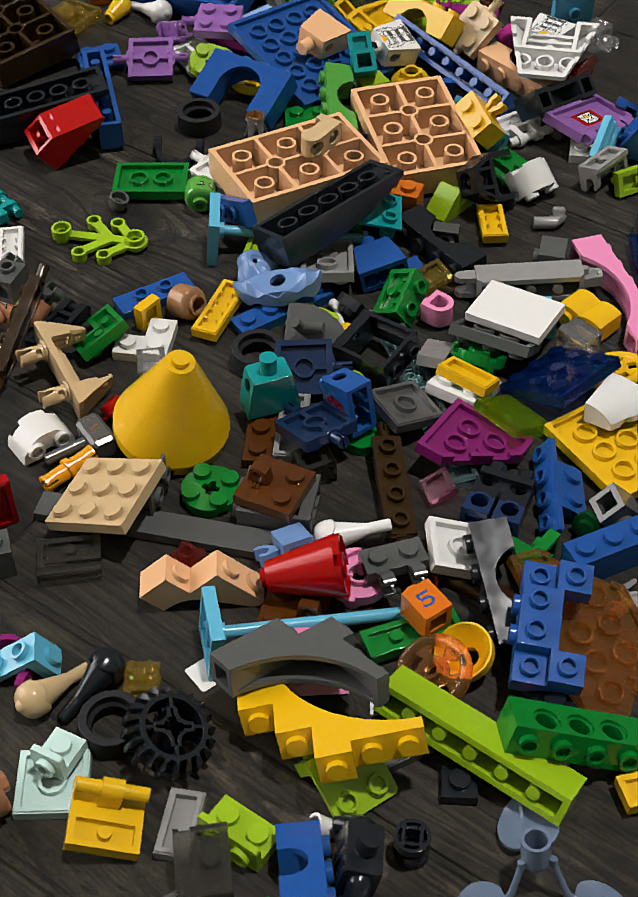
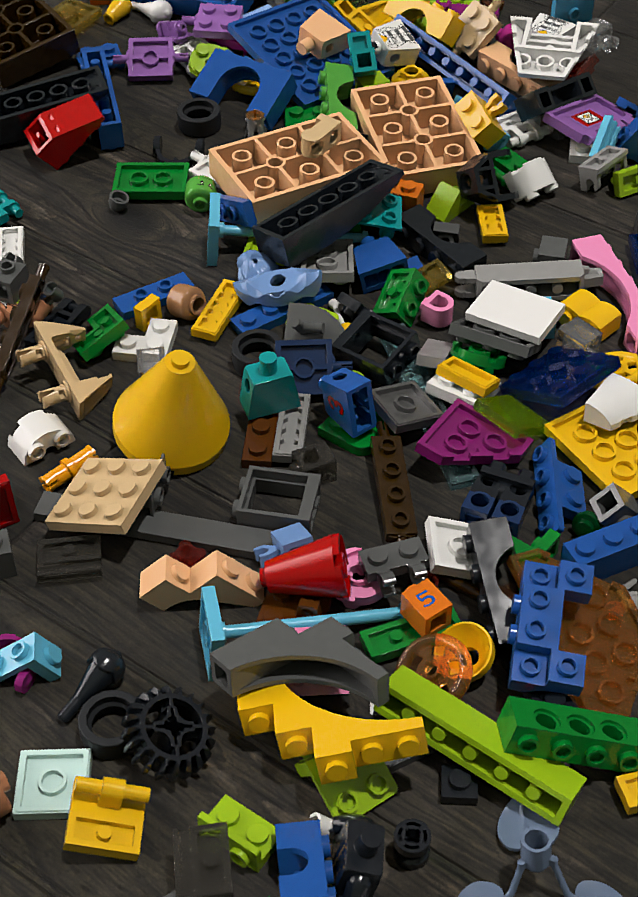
(36, 697): tan piece -> none
(58, 754): light aqua bracket -> none
(91, 432): dark grey piece -> none
(108, 407): red plate -> none
(131, 240): lime plant -> none
(141, 676): clear yellow tile -> none
(180, 813): light grey tile -> none
(198, 674): white sticker -> none
(209, 477): green plate -> none
(274, 488): reddish brown hinge -> none
(315, 426): dark blue plate -> none
(351, 531): white piece -> none
(438, 487): clear pink tile -> none
(557, 218): light grey arm -> none

